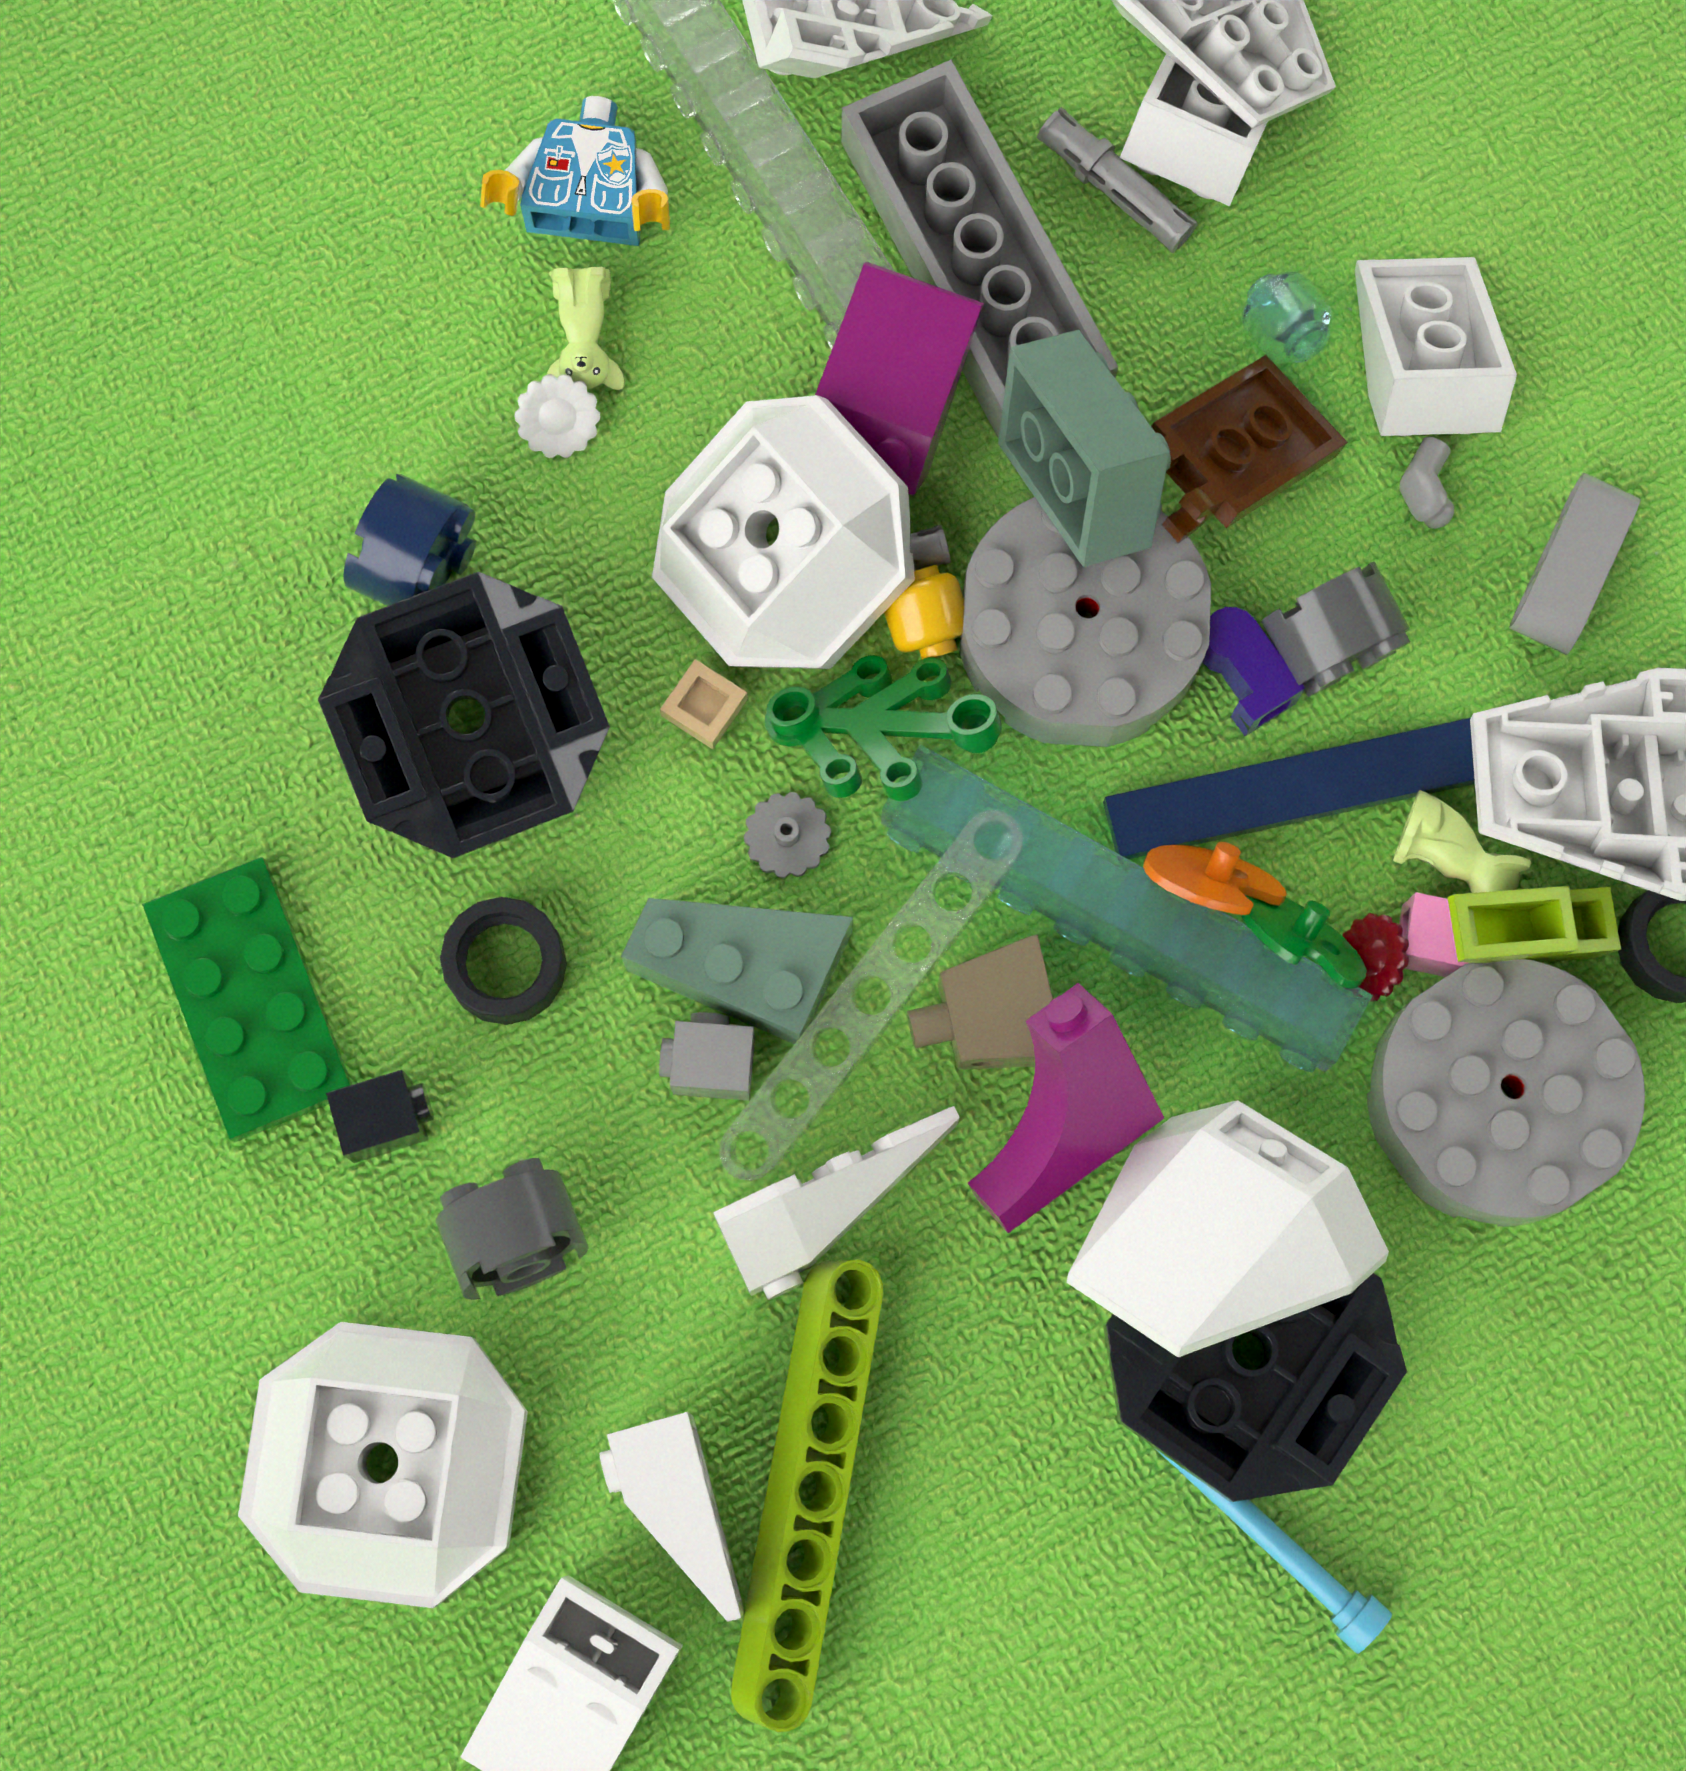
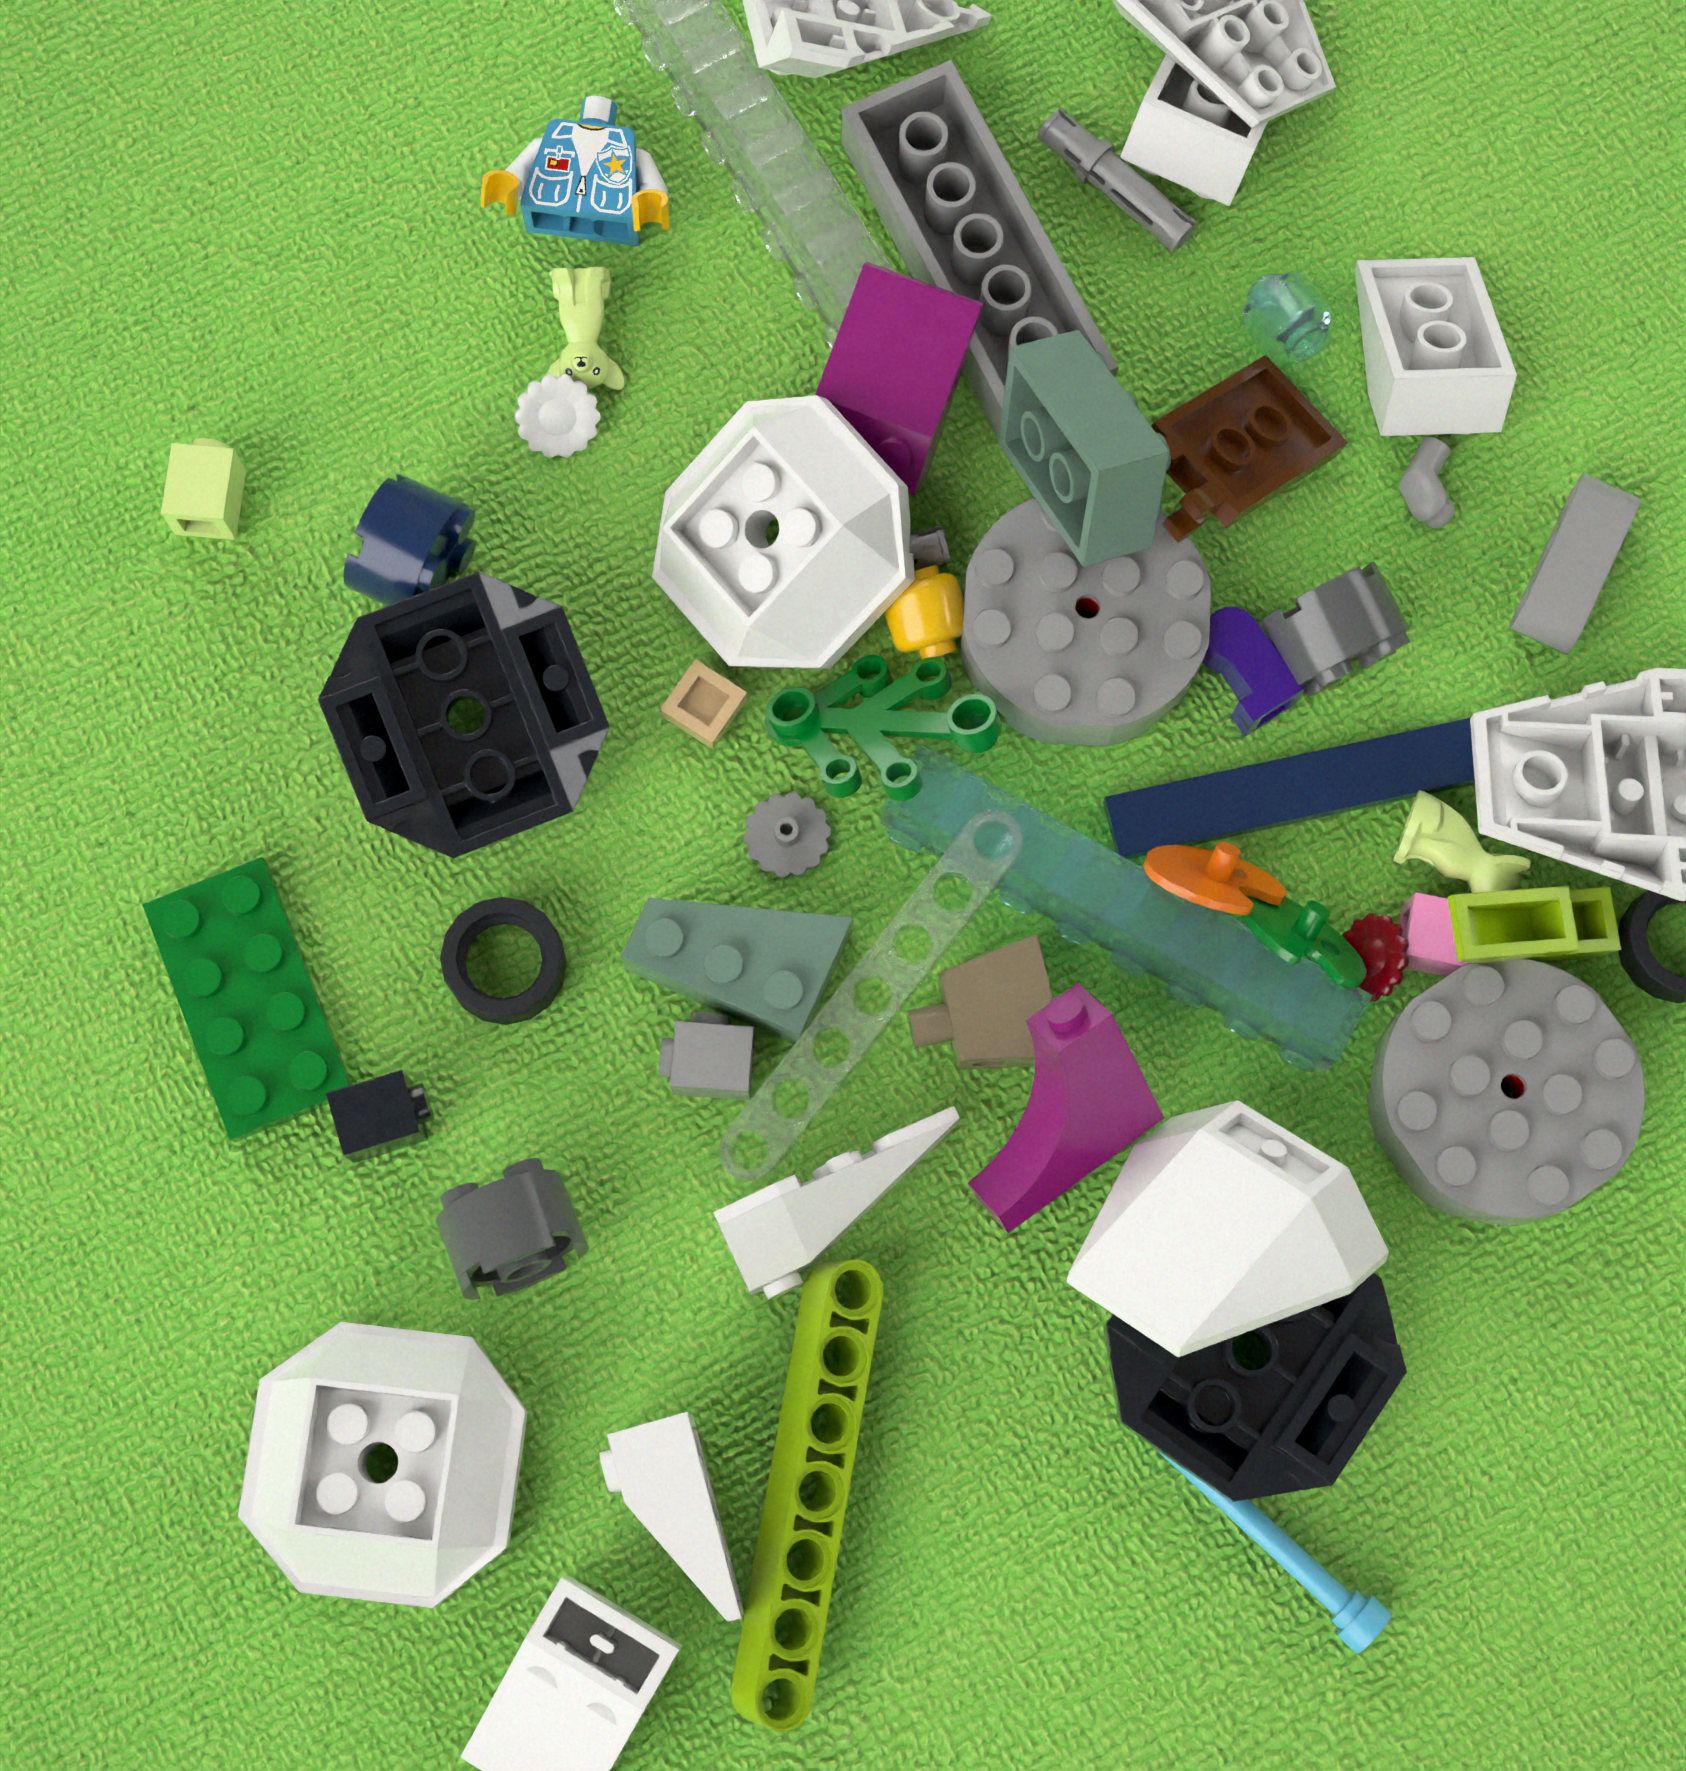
(203, 489): none -> yellowish green brick

